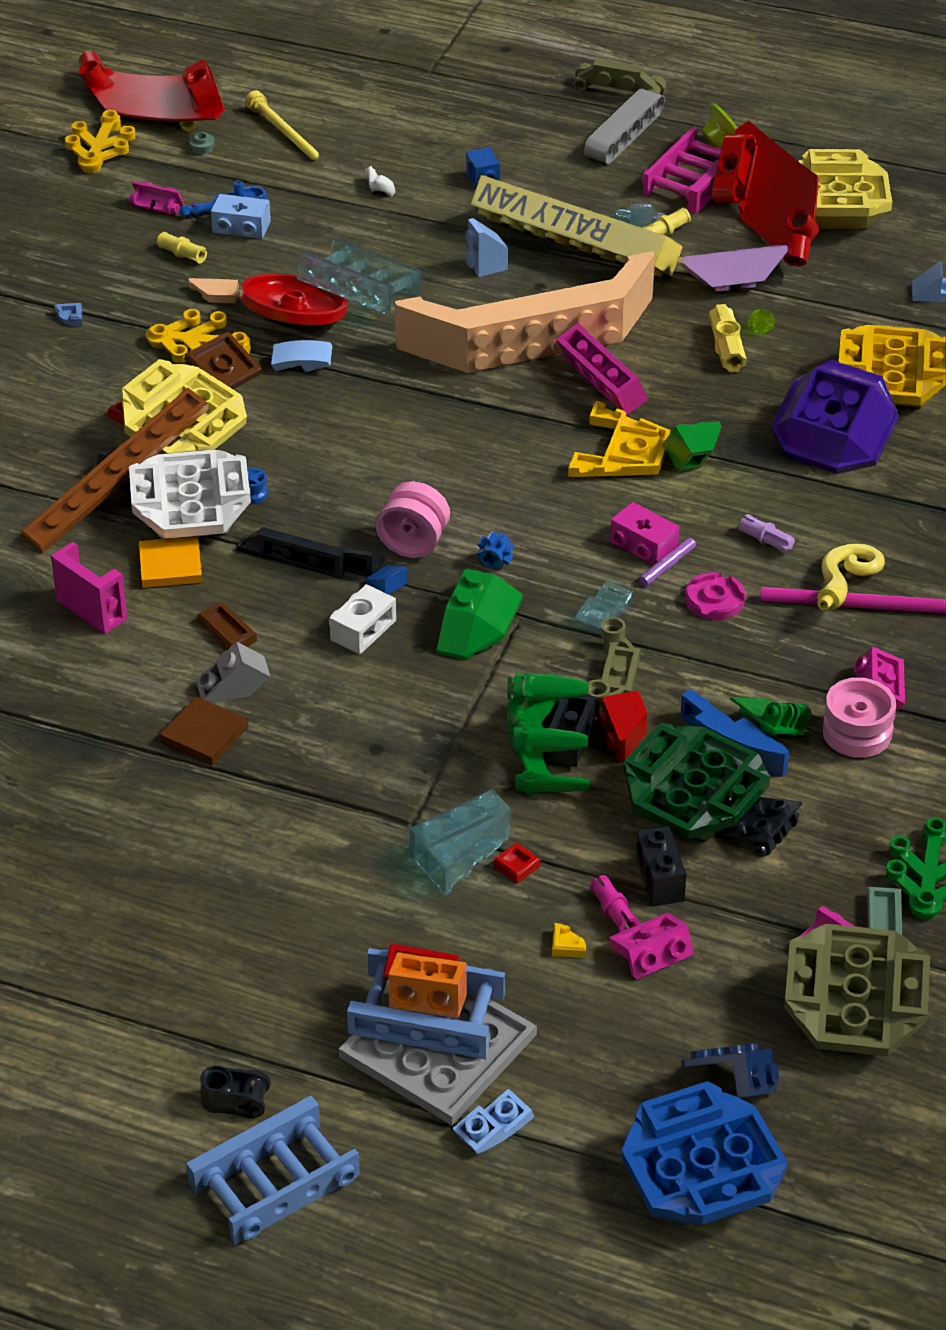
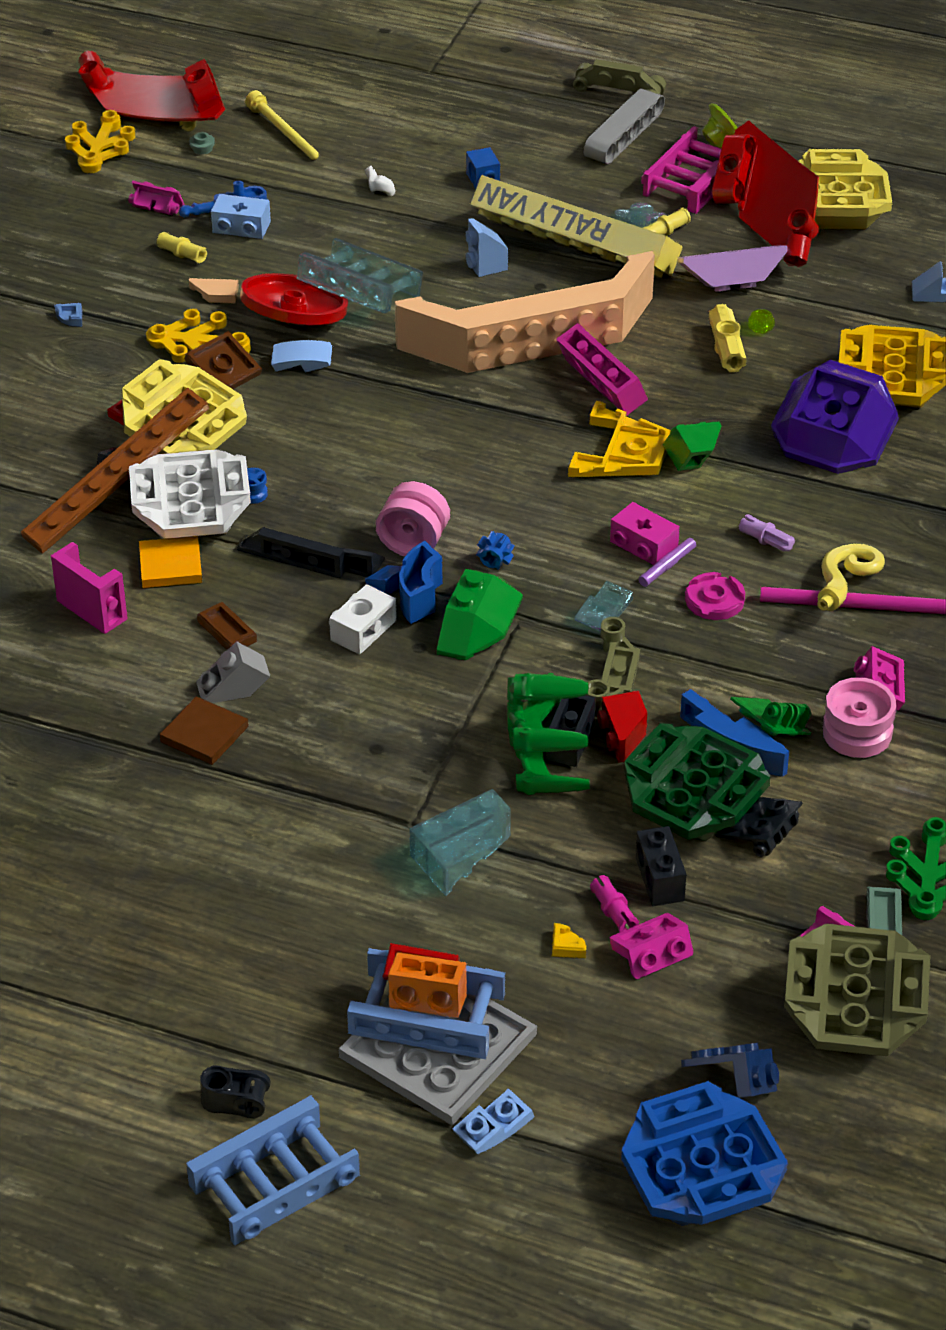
(418, 580): none -> blue brick
(517, 863): red tile -> none

